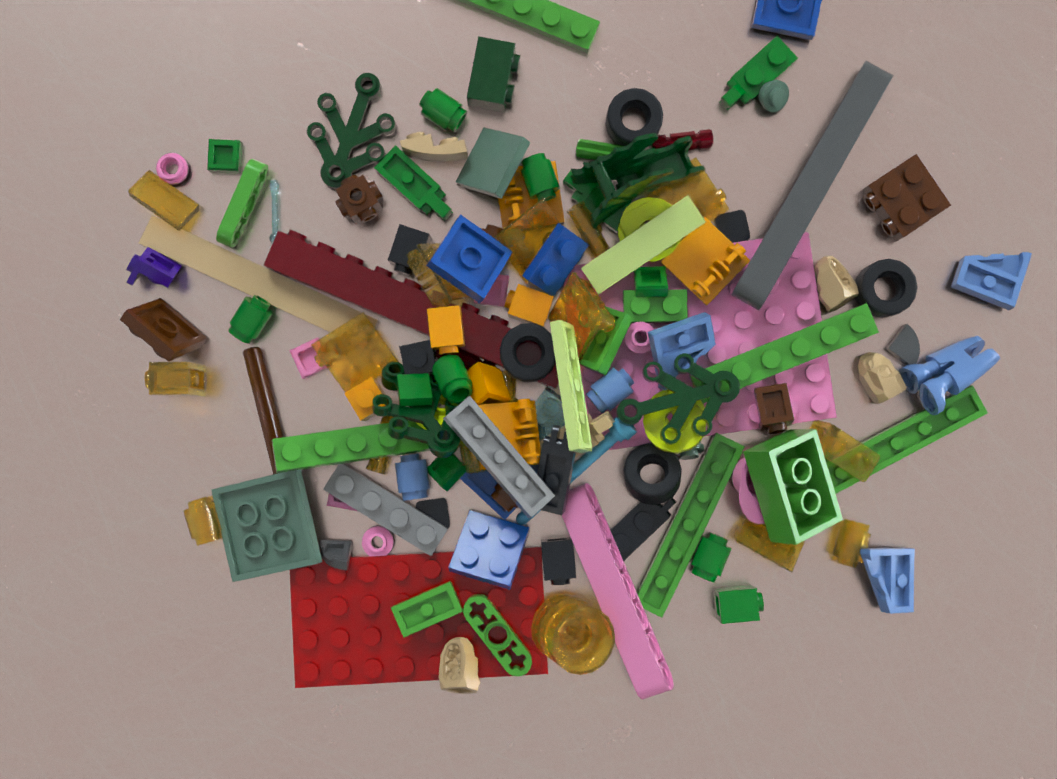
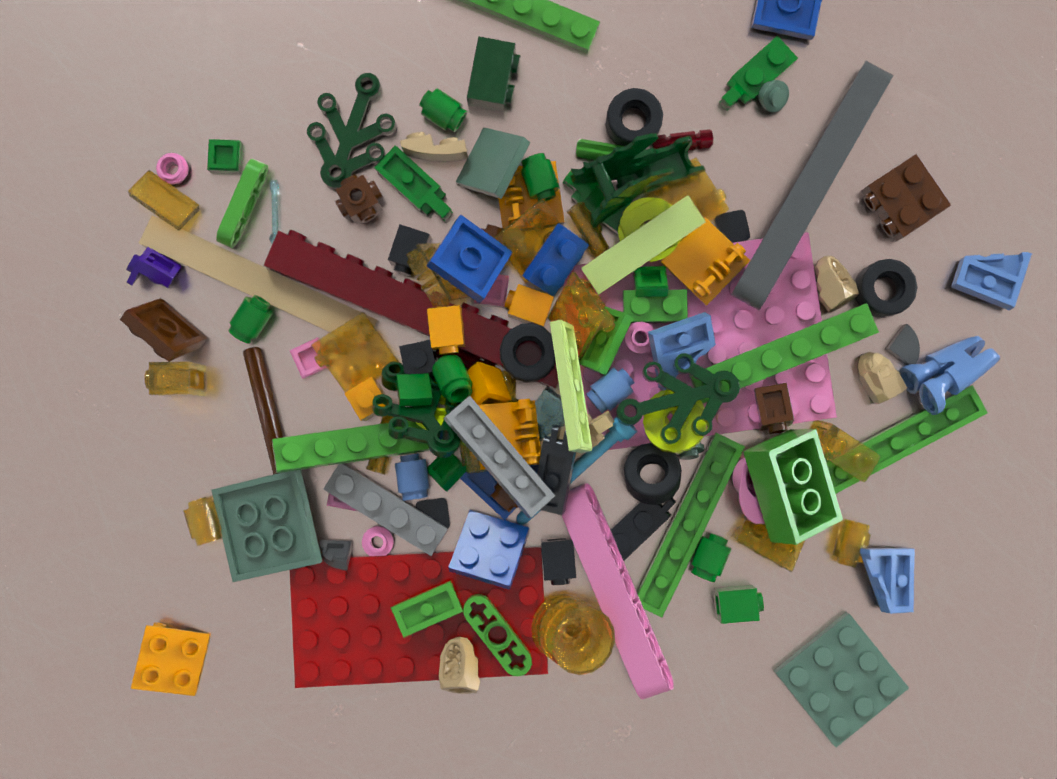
(170, 660): none -> light orange hinge
(841, 679): none -> sand green plate

